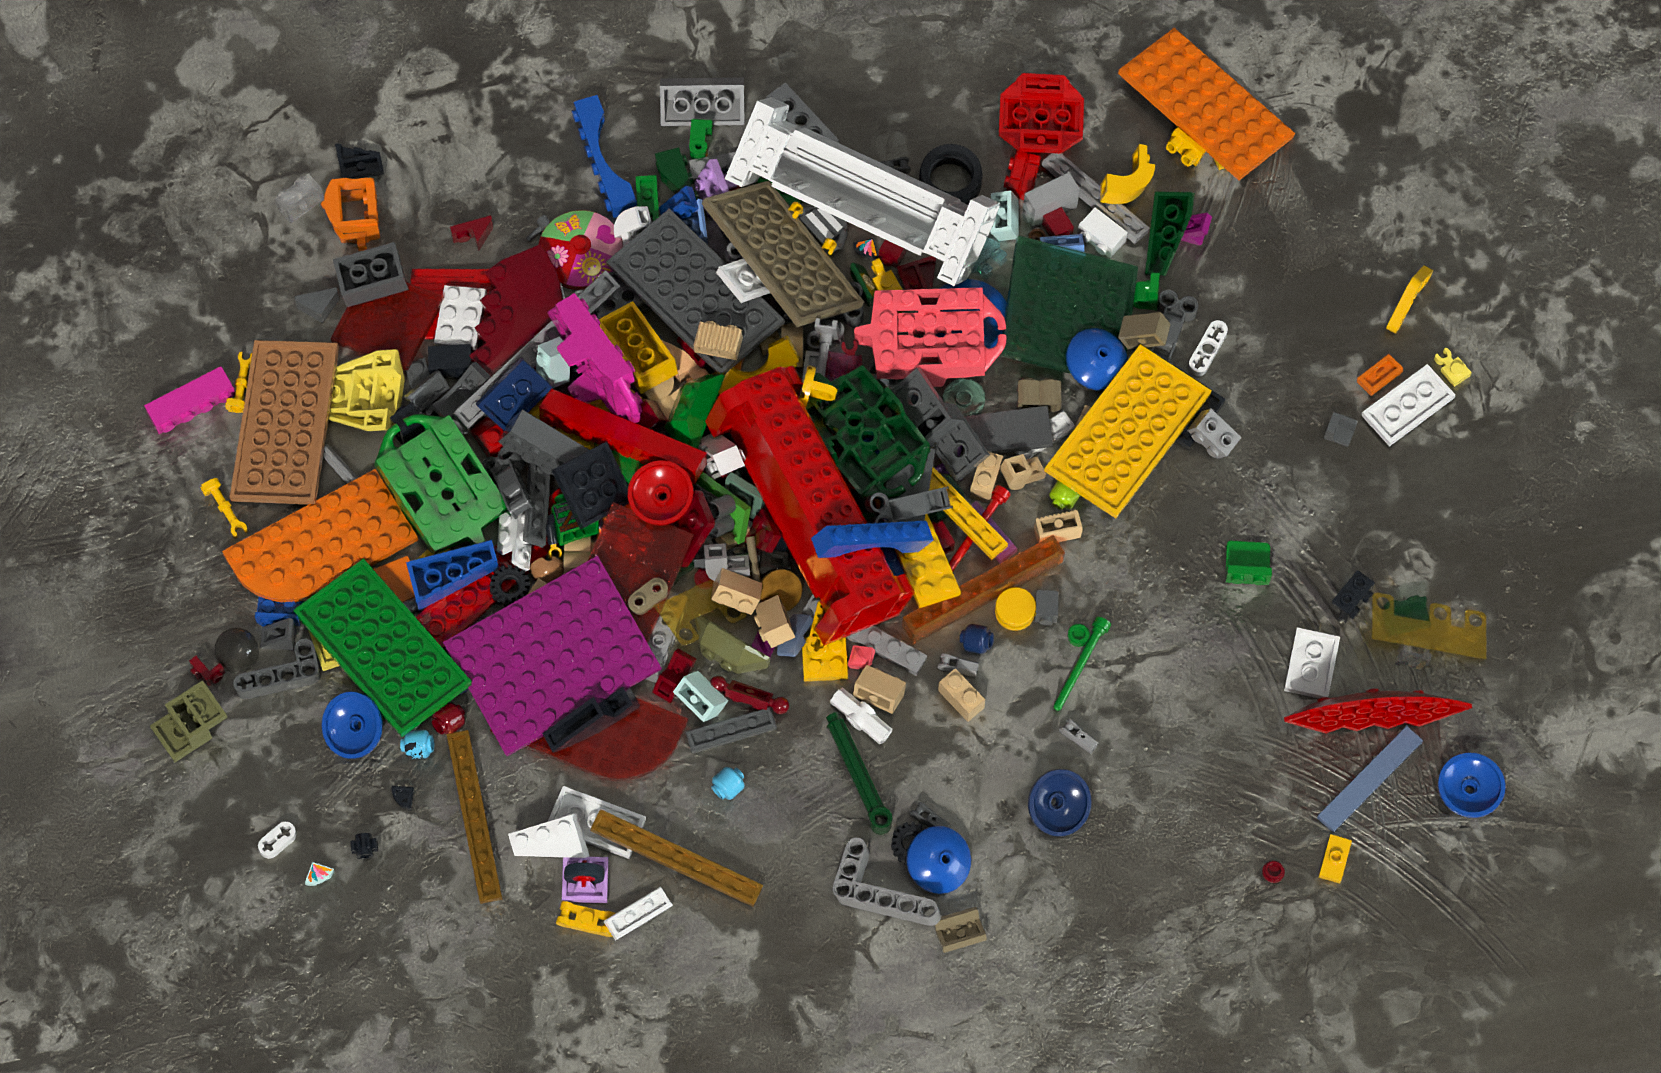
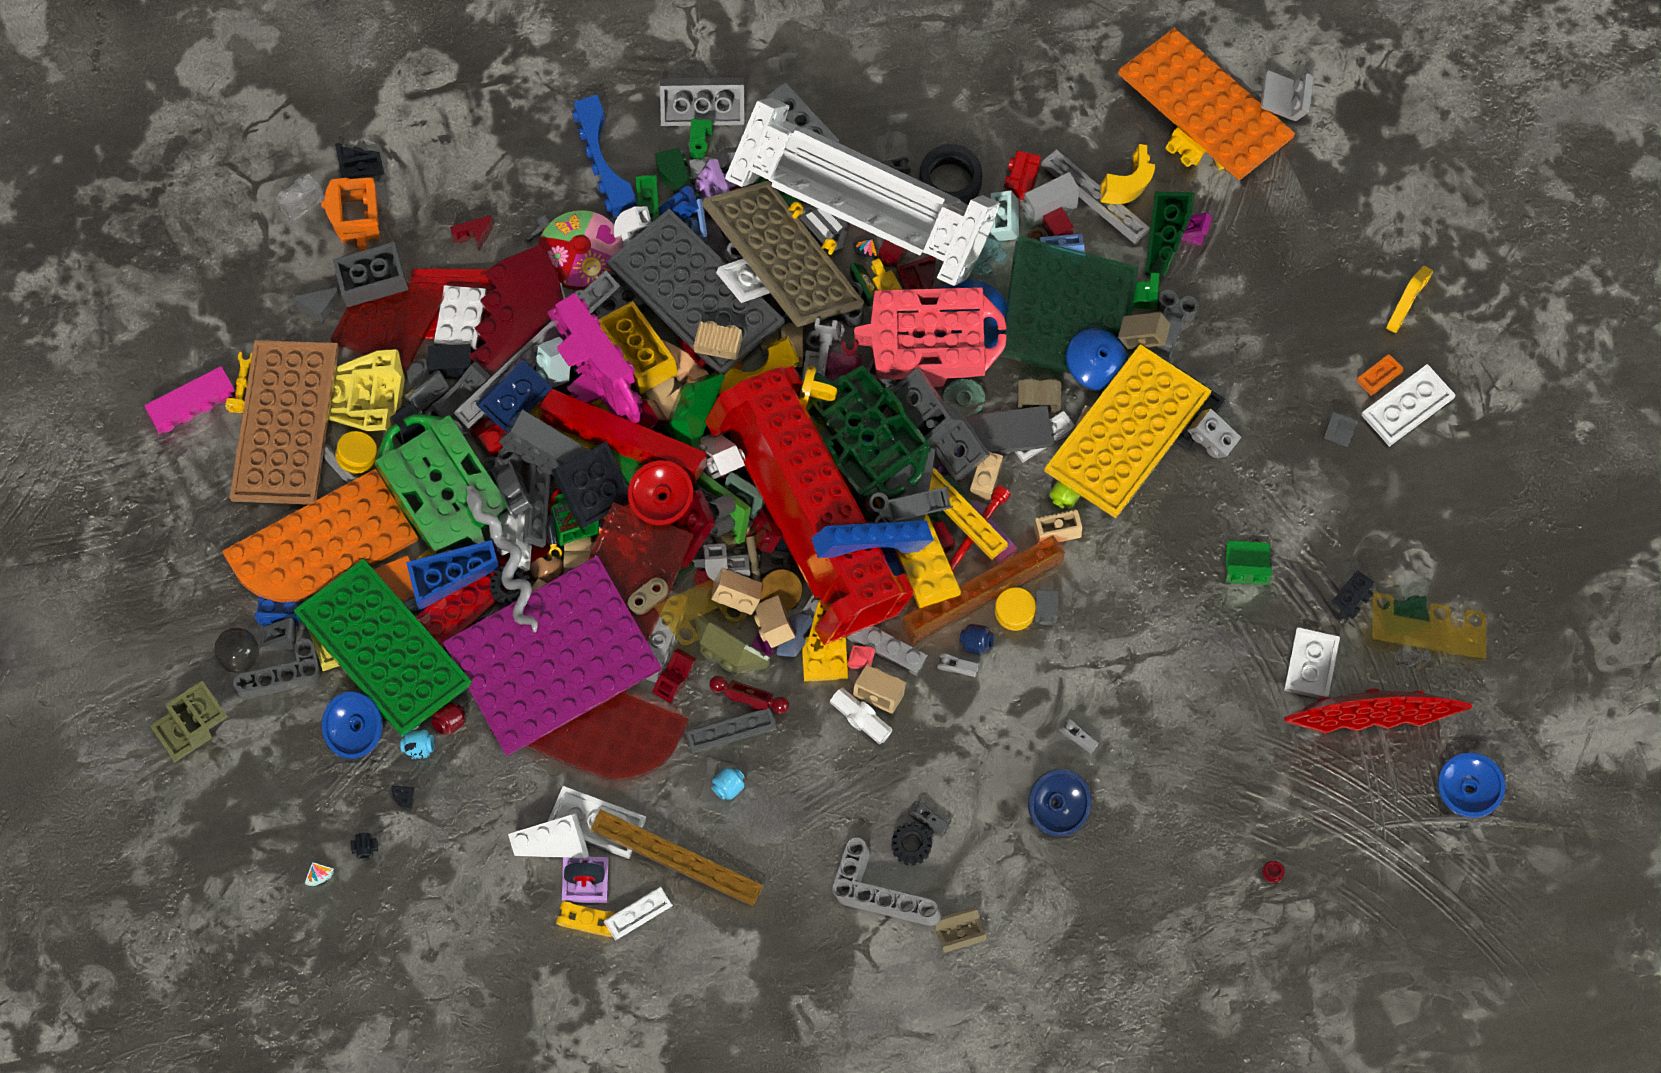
(210, 677): dark red bracket -> none
(212, 487): yellow piece -> none
(273, 836): white beam -> none
(356, 452): none -> yellow head
(474, 503): none -> light grey animal
(474, 817): pearl gold plate -> none
(591, 719): black slope -> none
(700, 696): light aqua brick -> none
(859, 774): dark green piece -> none
(926, 862): blue dish -> none
(961, 695): tan brick -> none
(1020, 471): tan brick -> none
(1044, 97): red piece -> none
(1078, 635): green tile -> none
(1100, 627): green piece -> none
(1102, 233): white brick -> none
(1207, 339): white beam -> none
(1287, 96): none -> light grey bracket
(1335, 858): yellow plate -> none
(1369, 779): sand blue tile -> none
(1453, 370): light yellow plate -> none

